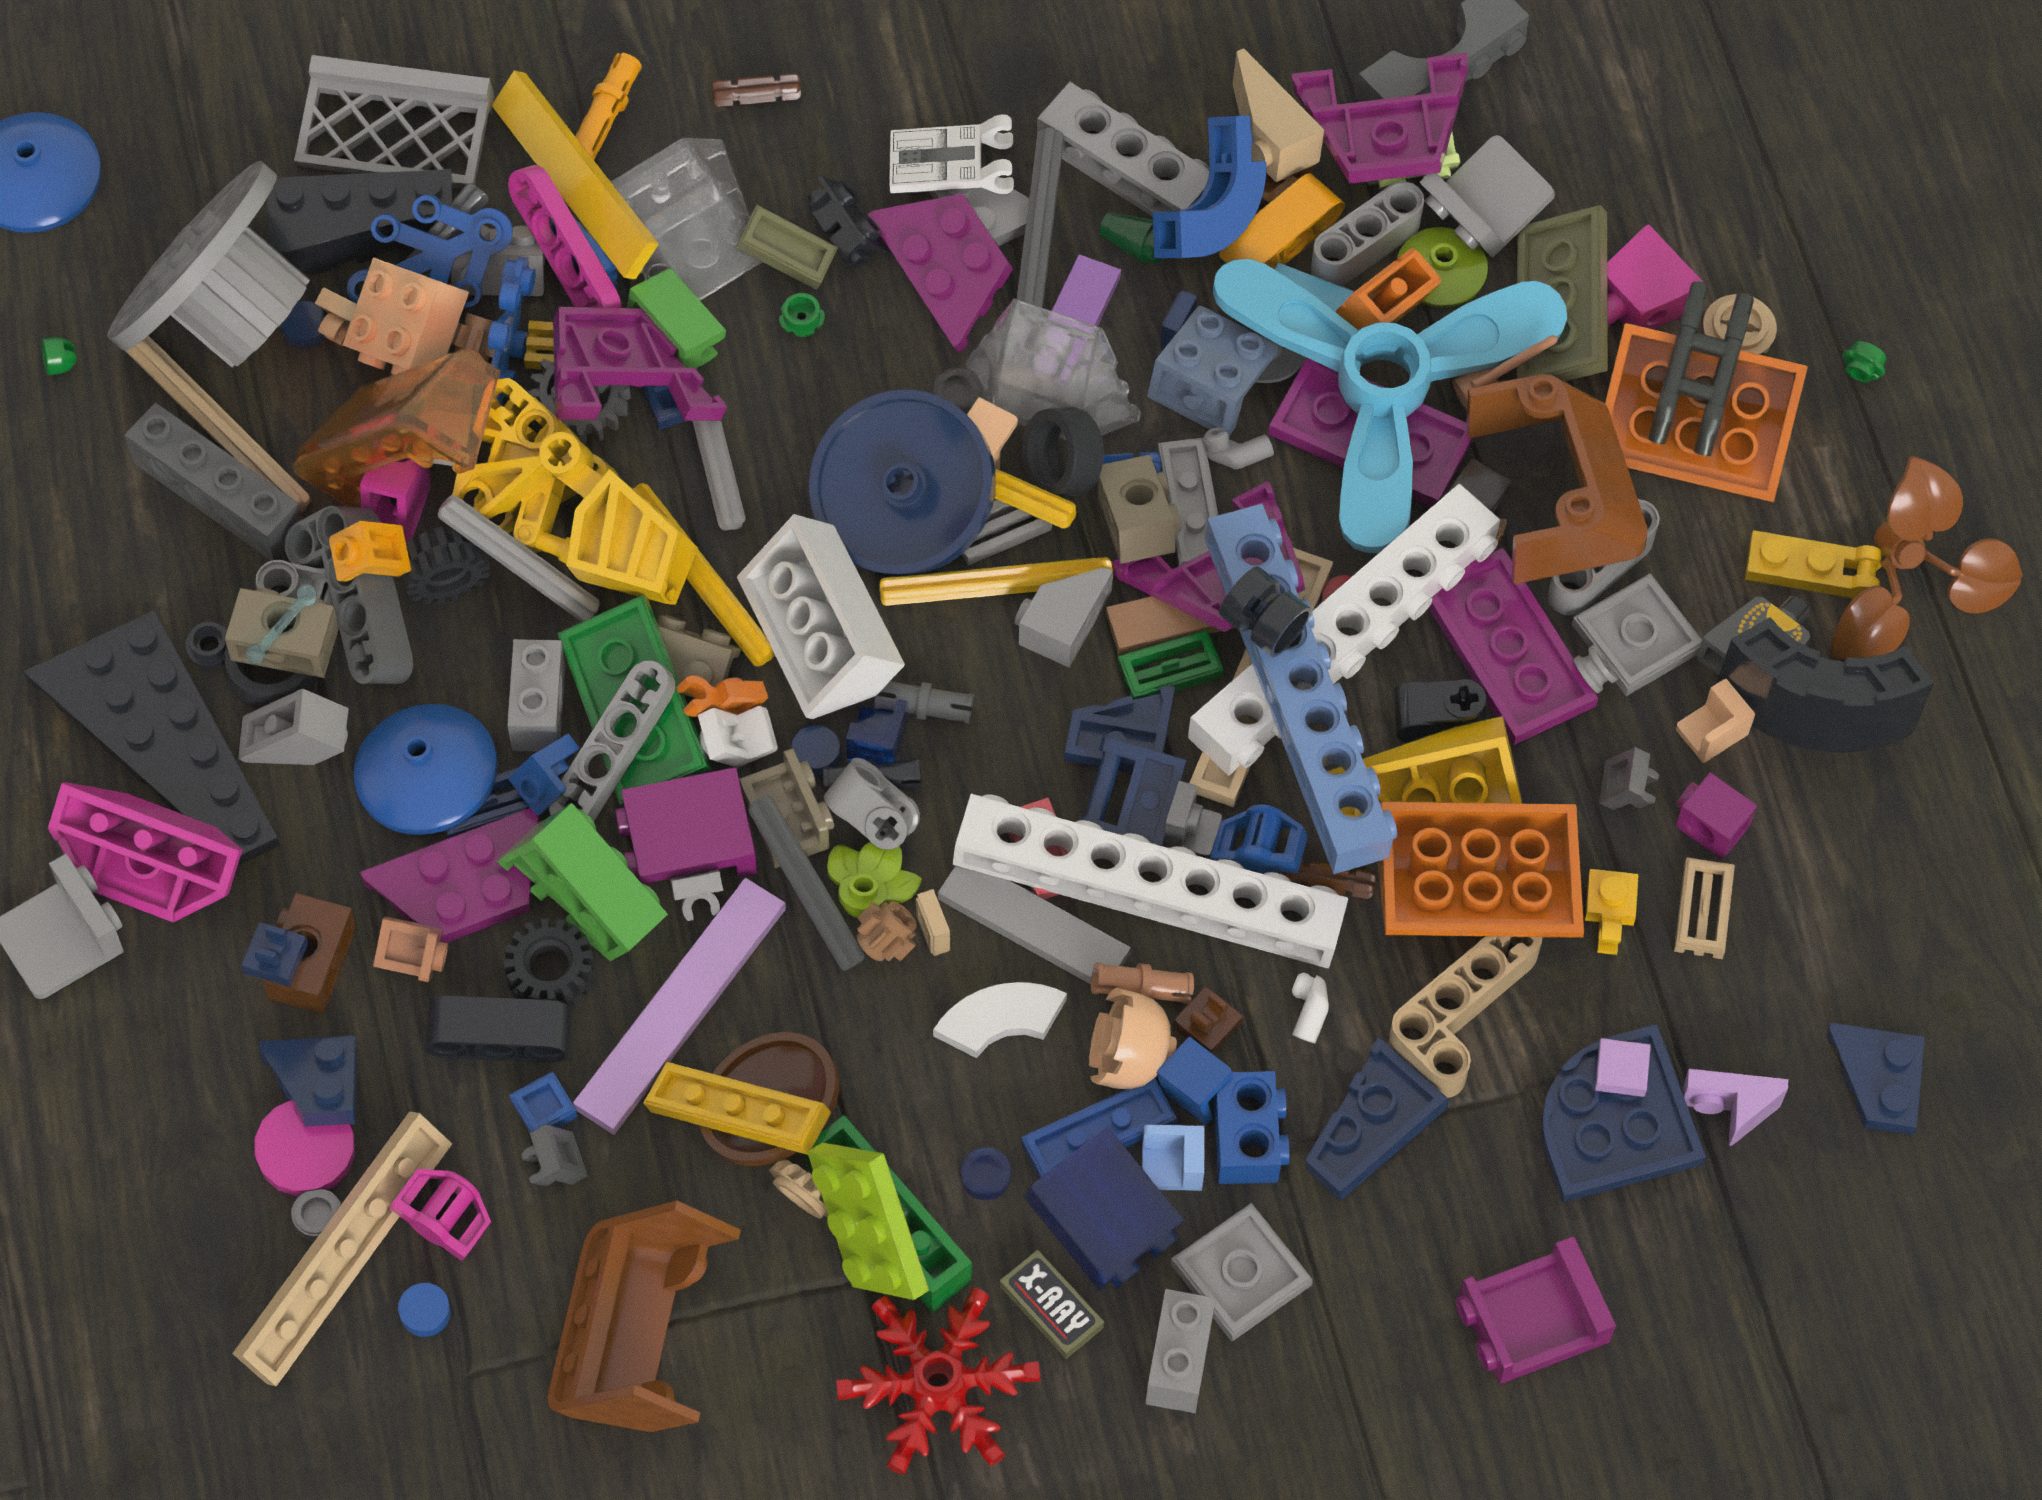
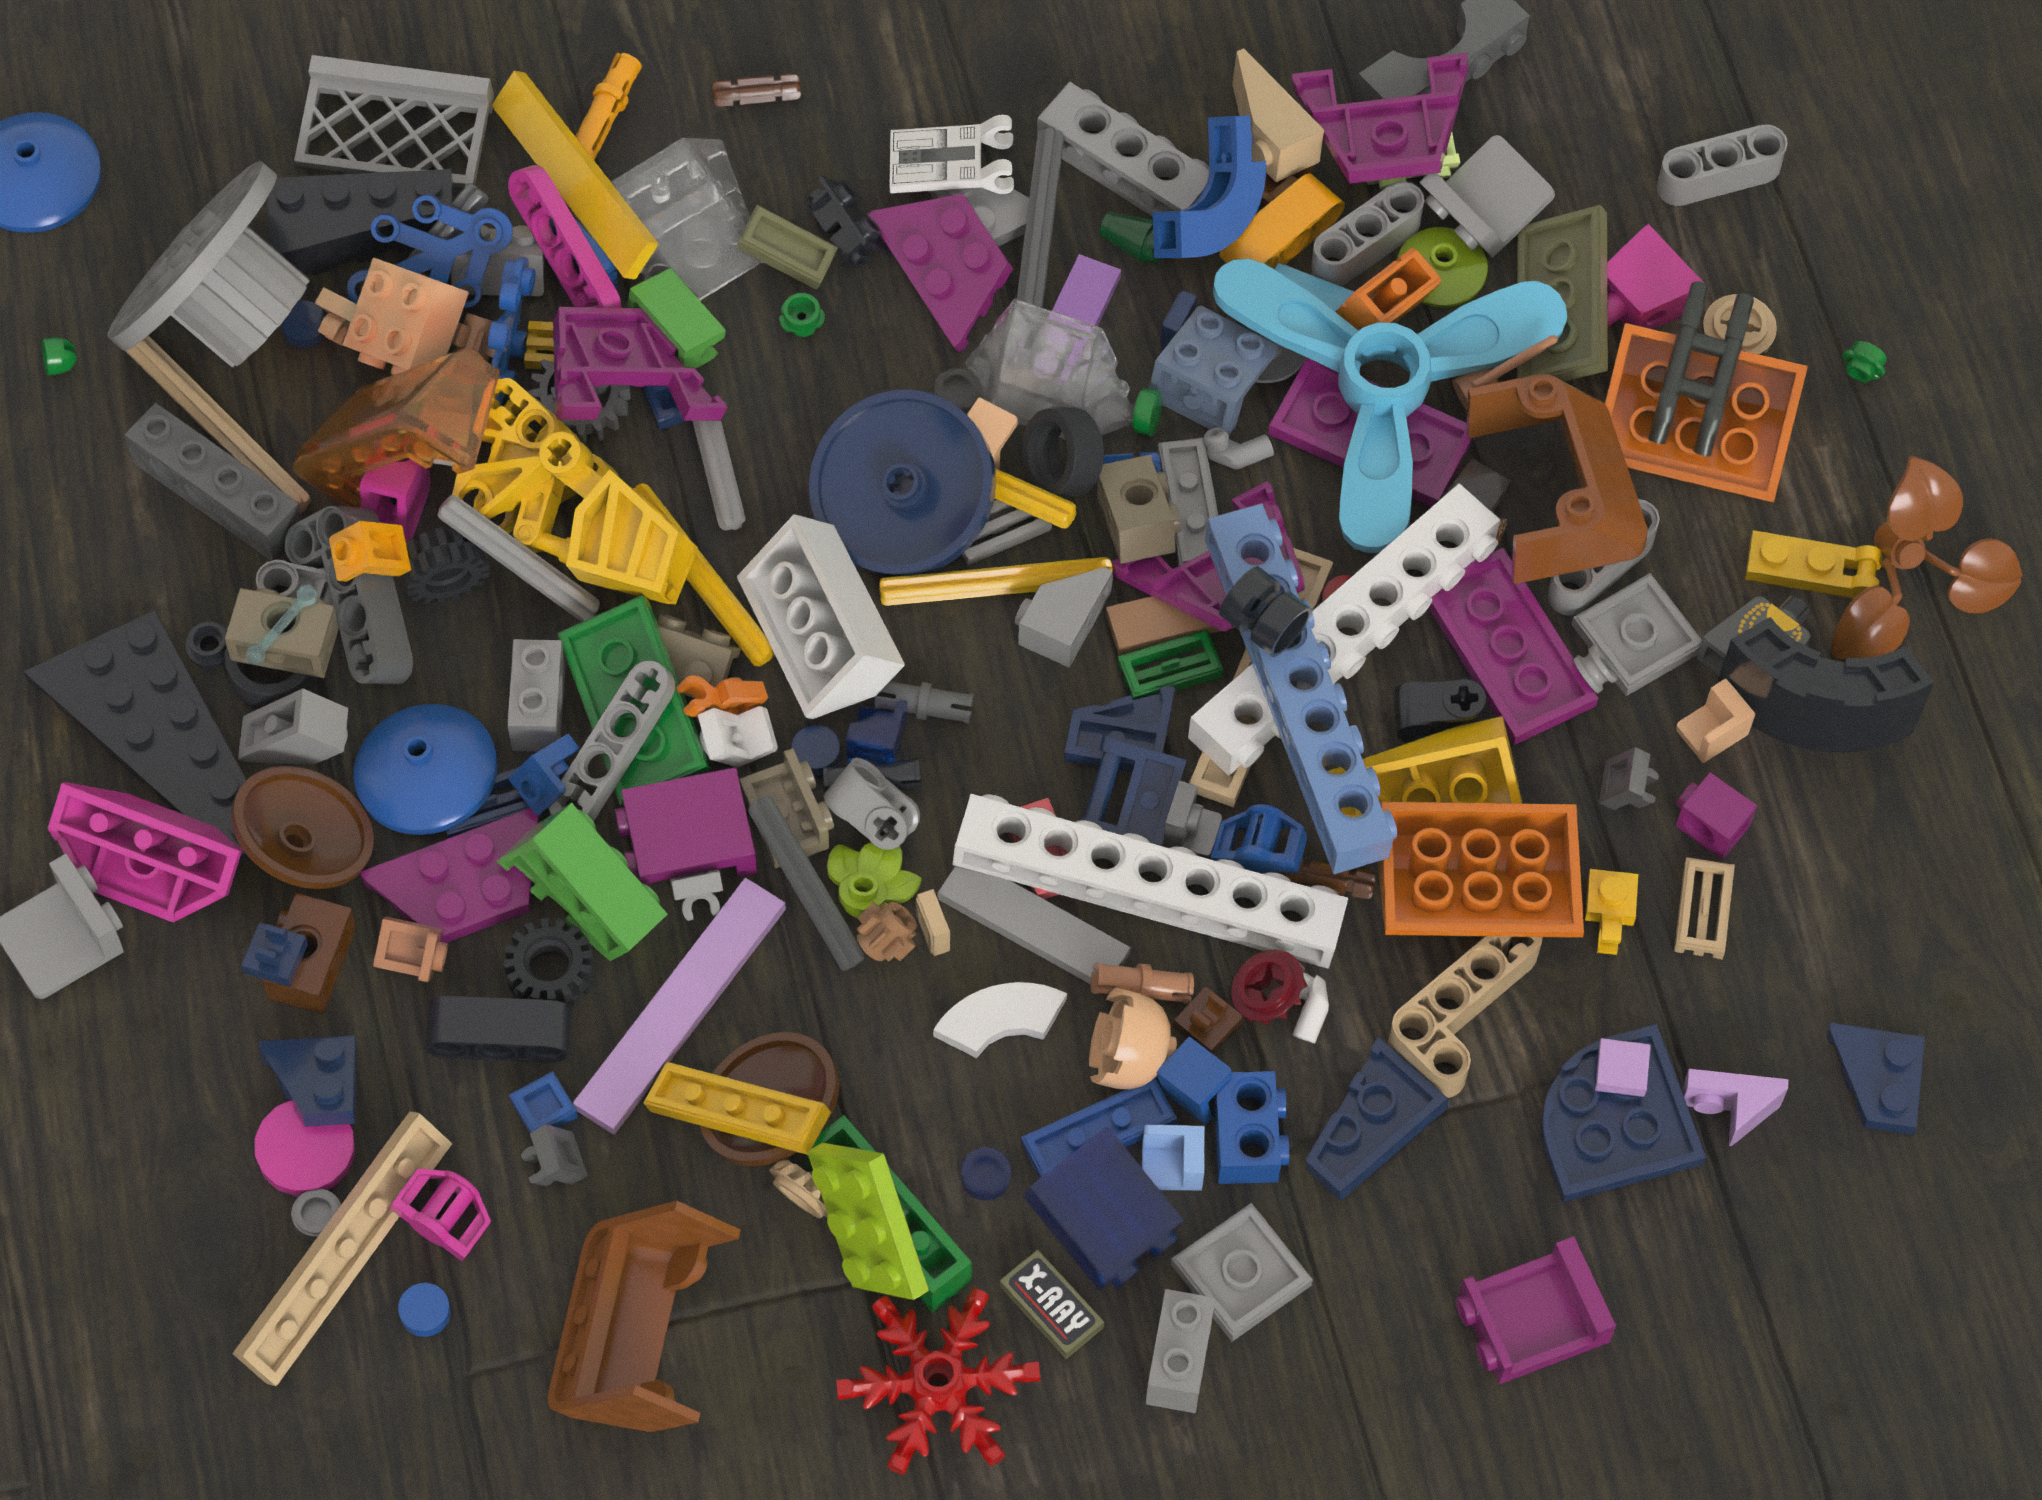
(302, 827): none -> reddish brown dish
(1147, 412): none -> green tile
(1257, 975): none -> dark red gear
(1736, 150): none -> light grey beam

